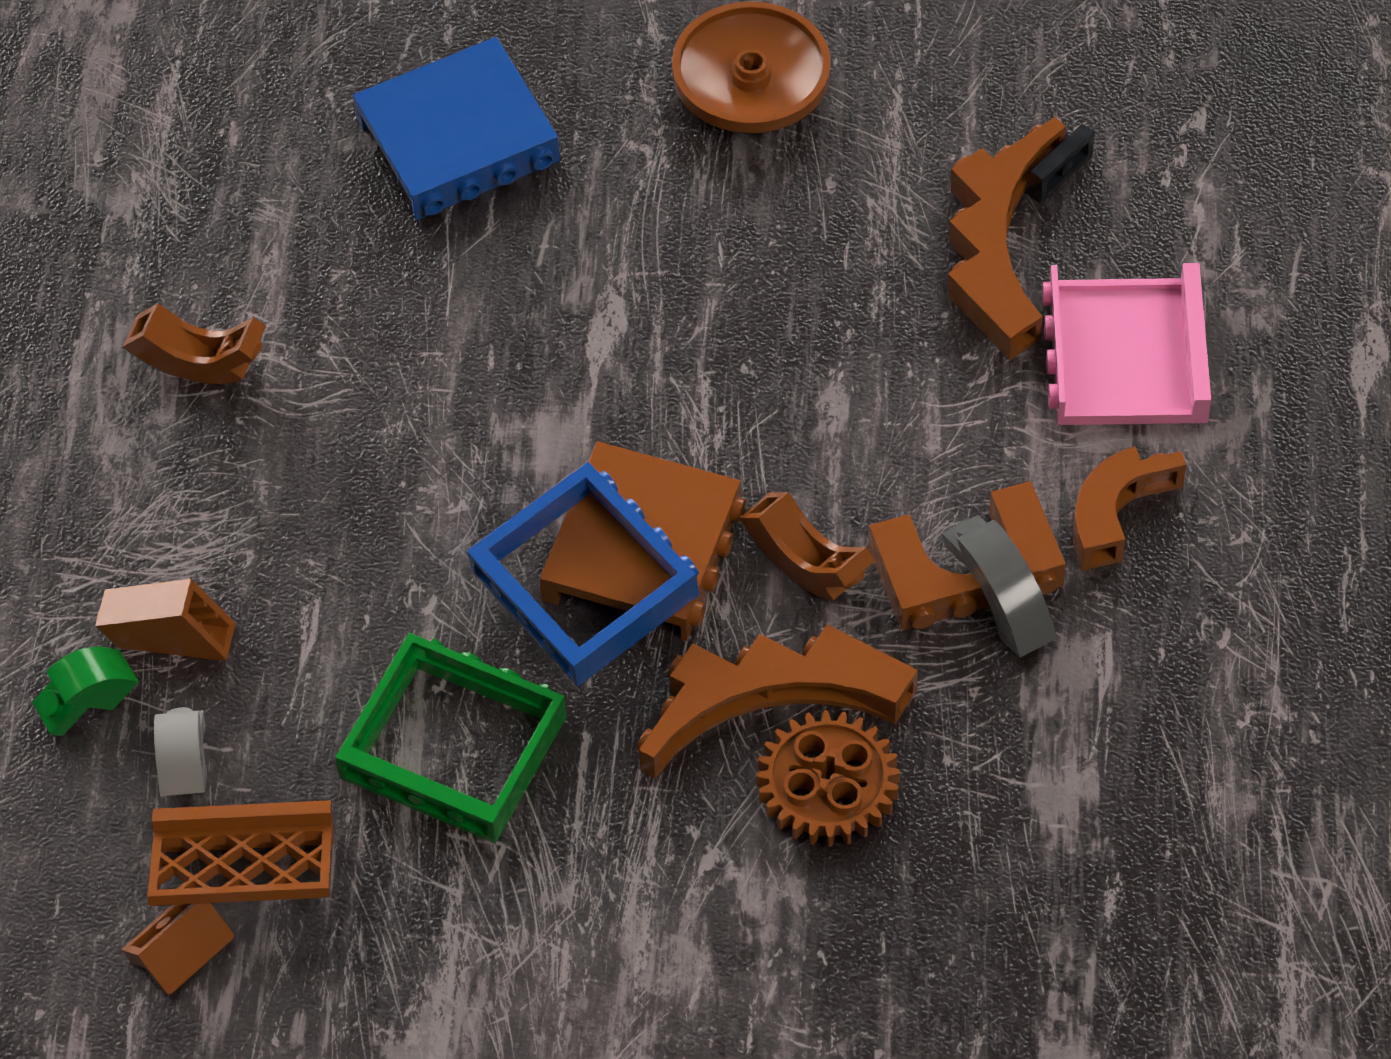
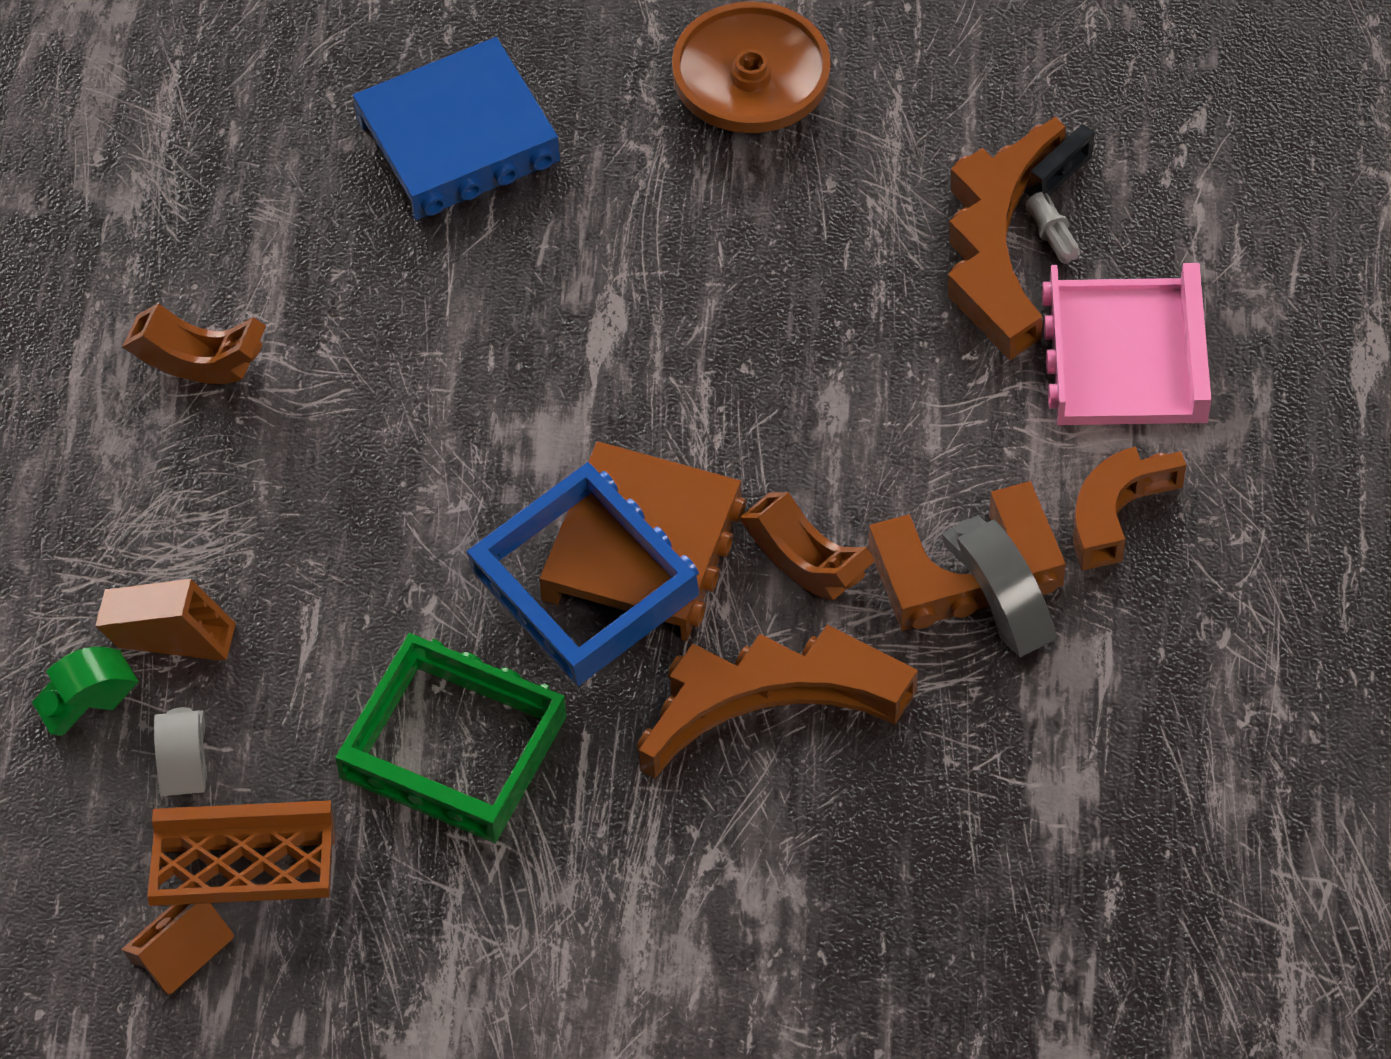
(818, 811): dark orange gear -> none
(1053, 227): none -> light grey axle

